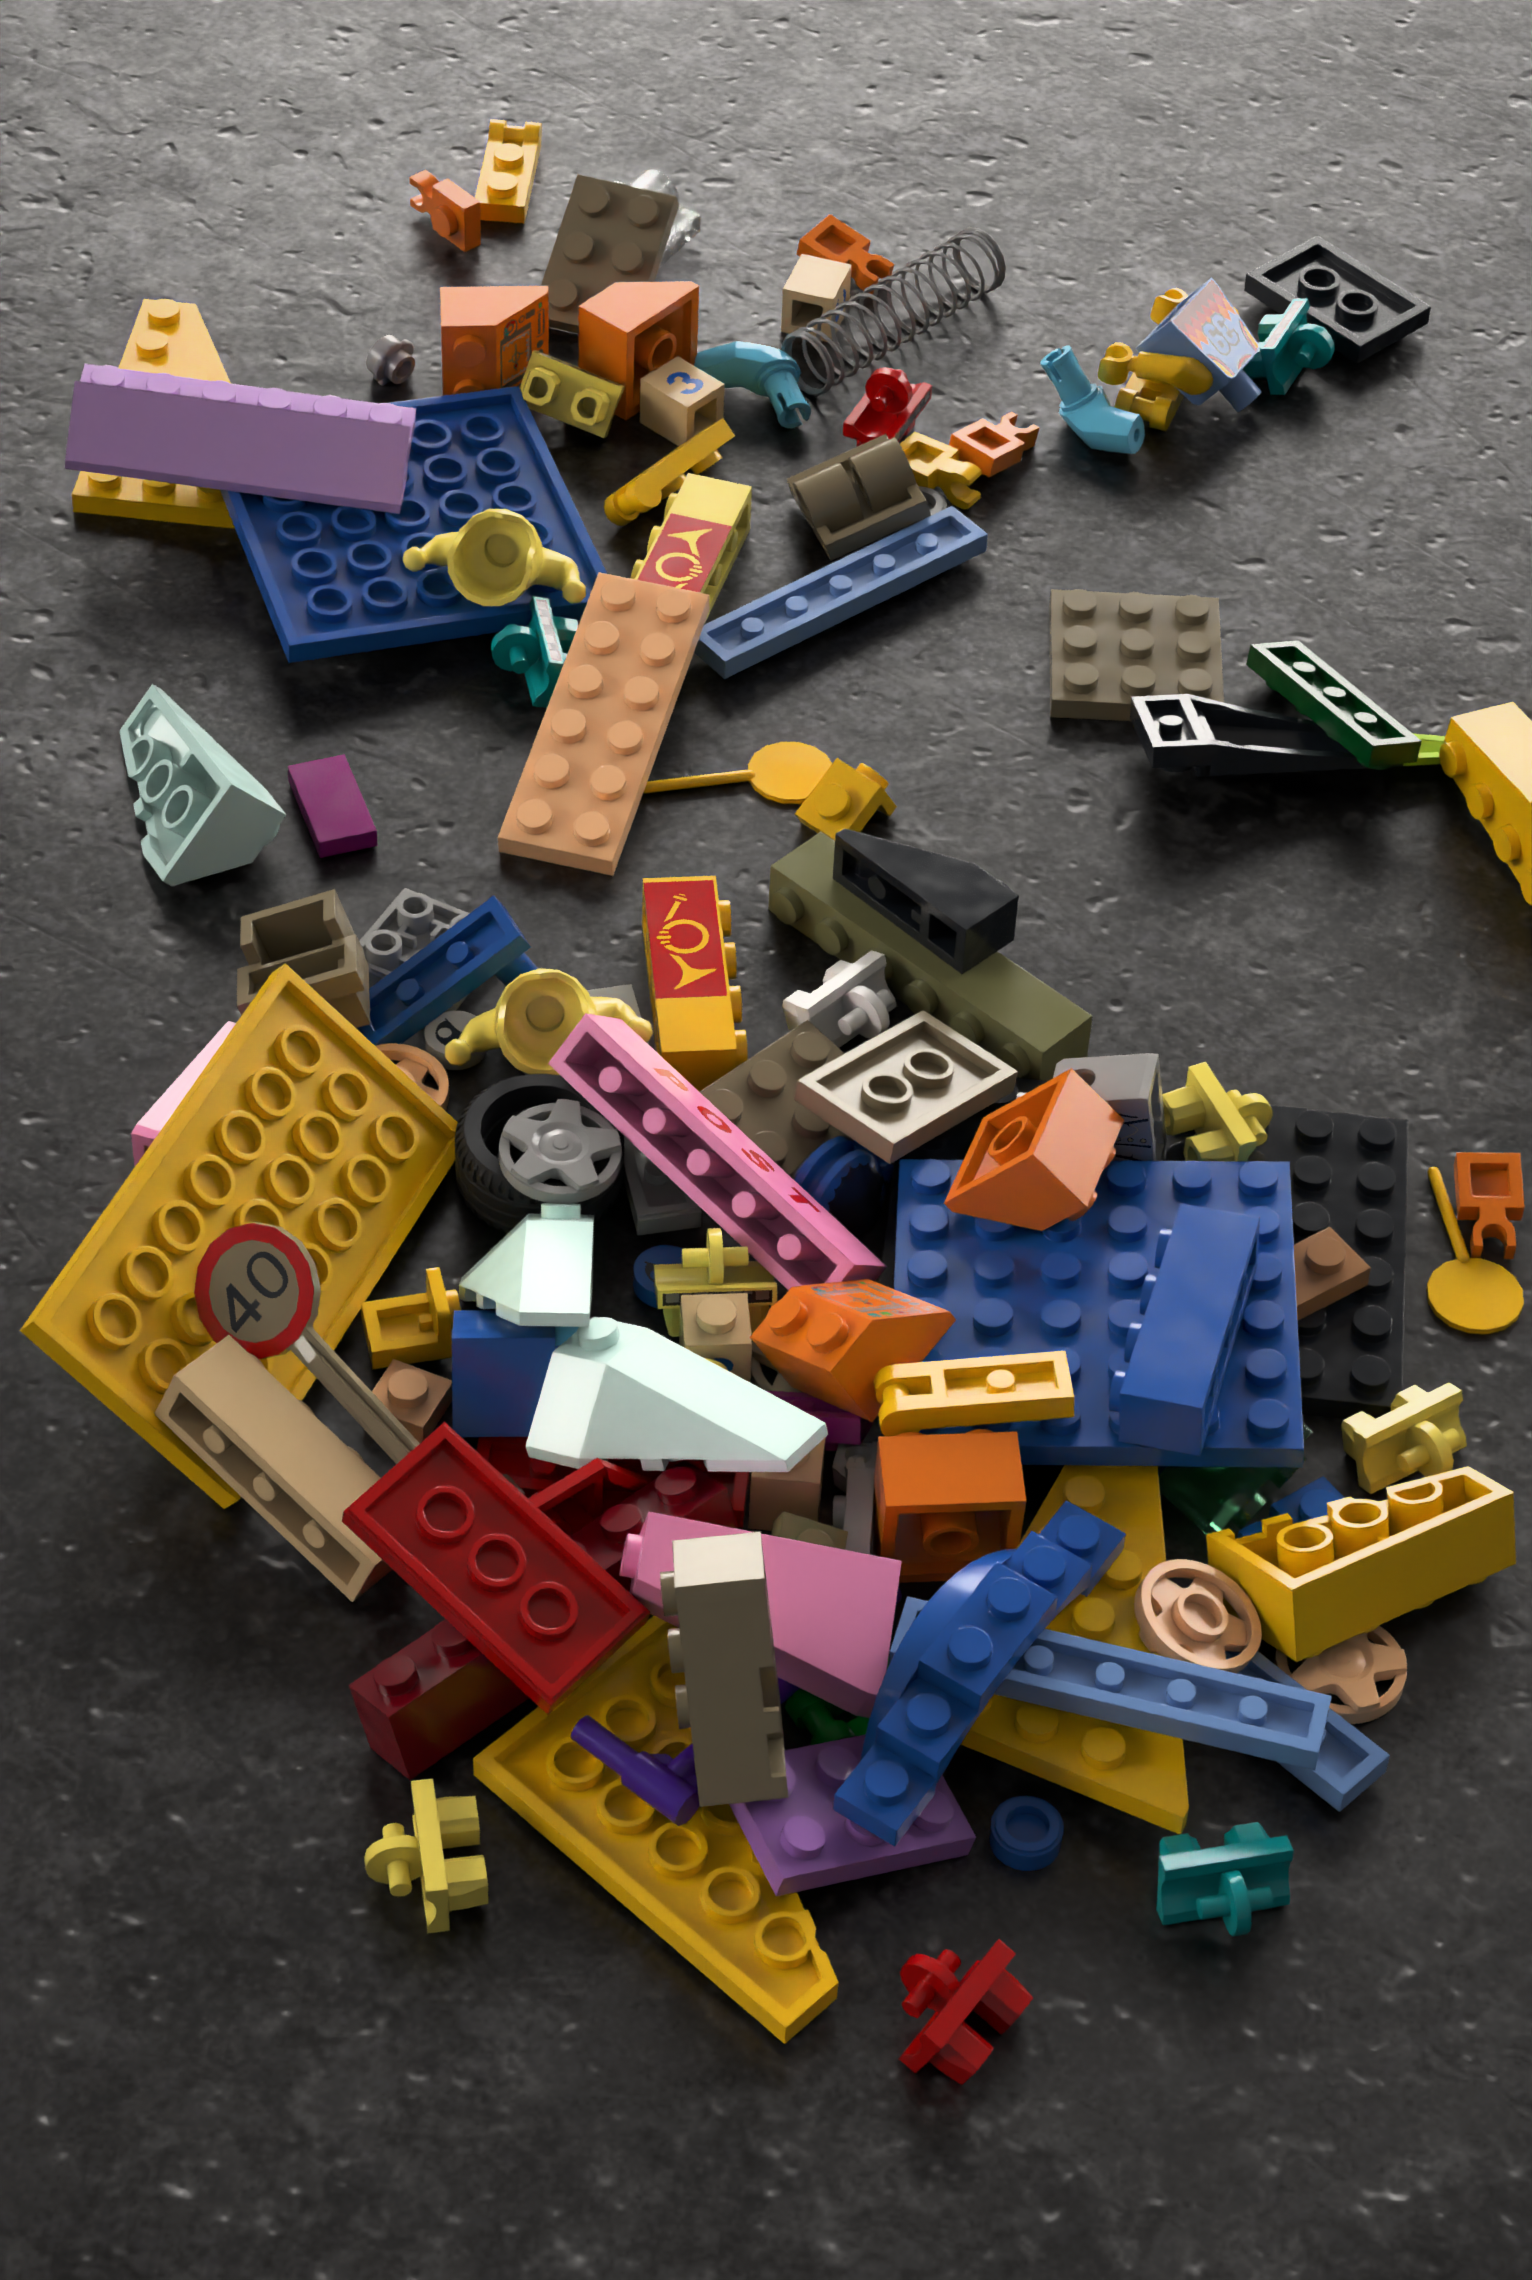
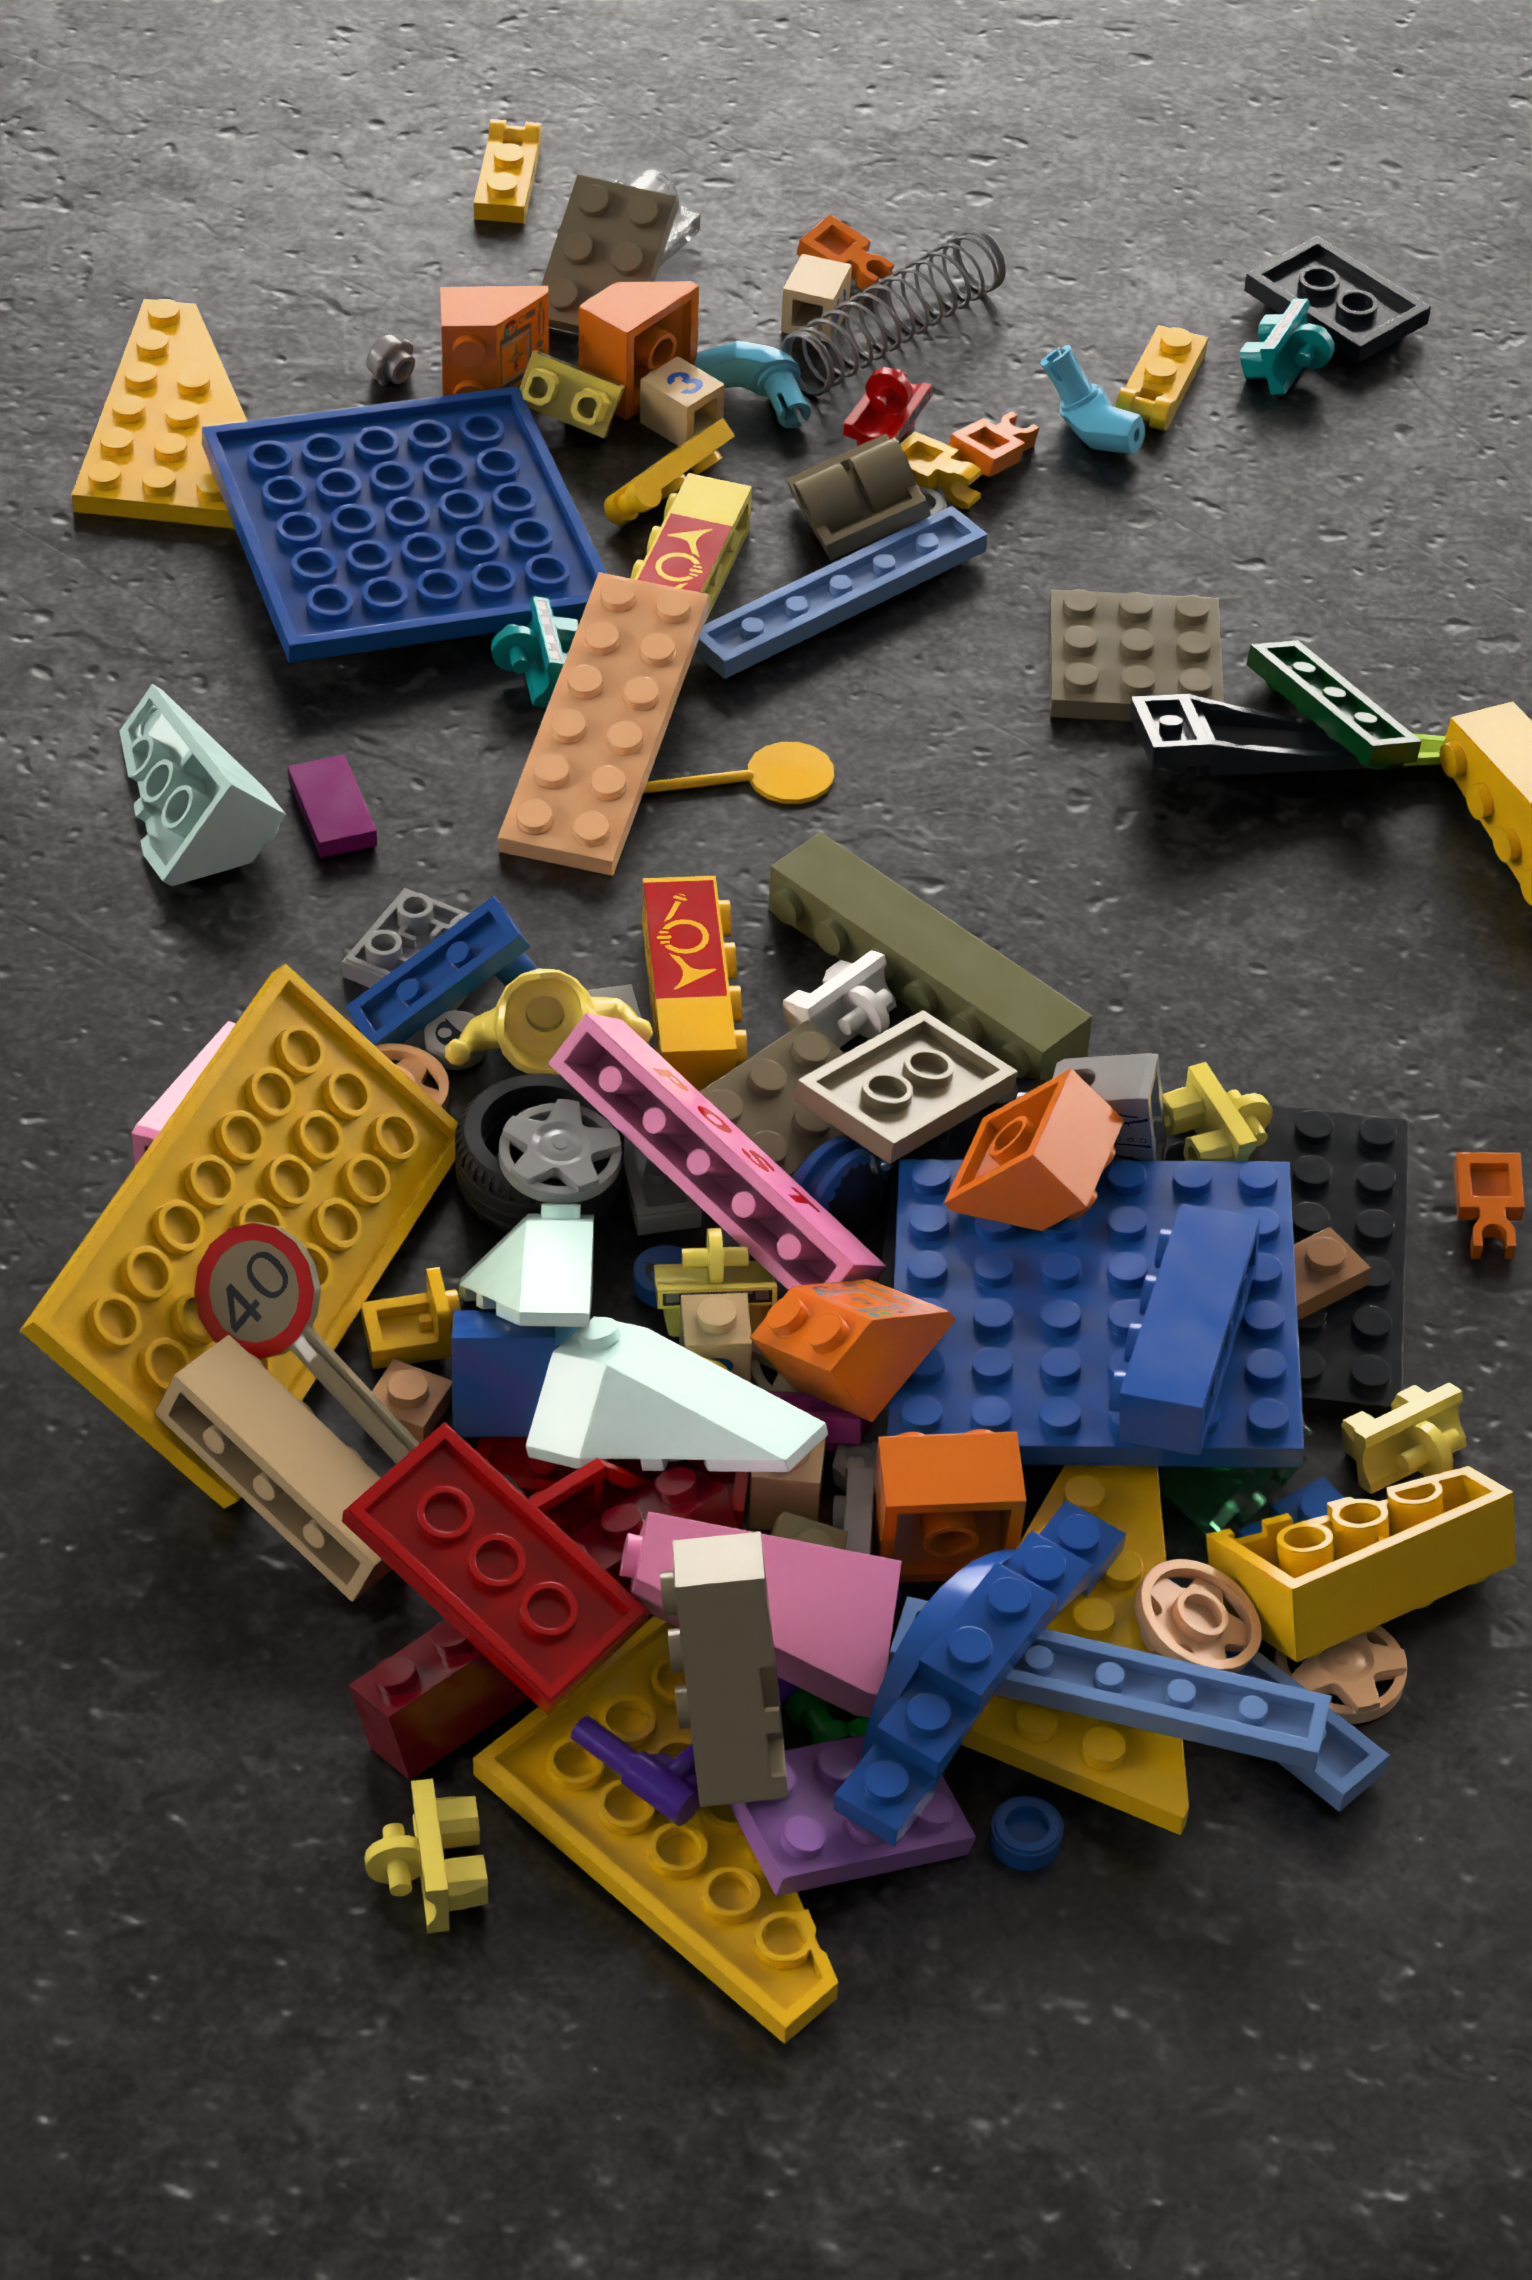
(240, 438): lavender slope -> none
(316, 944): dark tan plate -> none
(451, 208): orange plate -> none
(498, 560): light yellow piece -> none
(845, 799): yellow bracket -> none
(930, 896): black slope -> none
(973, 1392): yellow plate -> none
(984, 1989): red hips -> none
(1194, 348): torso -> none
(1223, 1880): teal hips -> none
(1470, 1291): yellow piece -> none

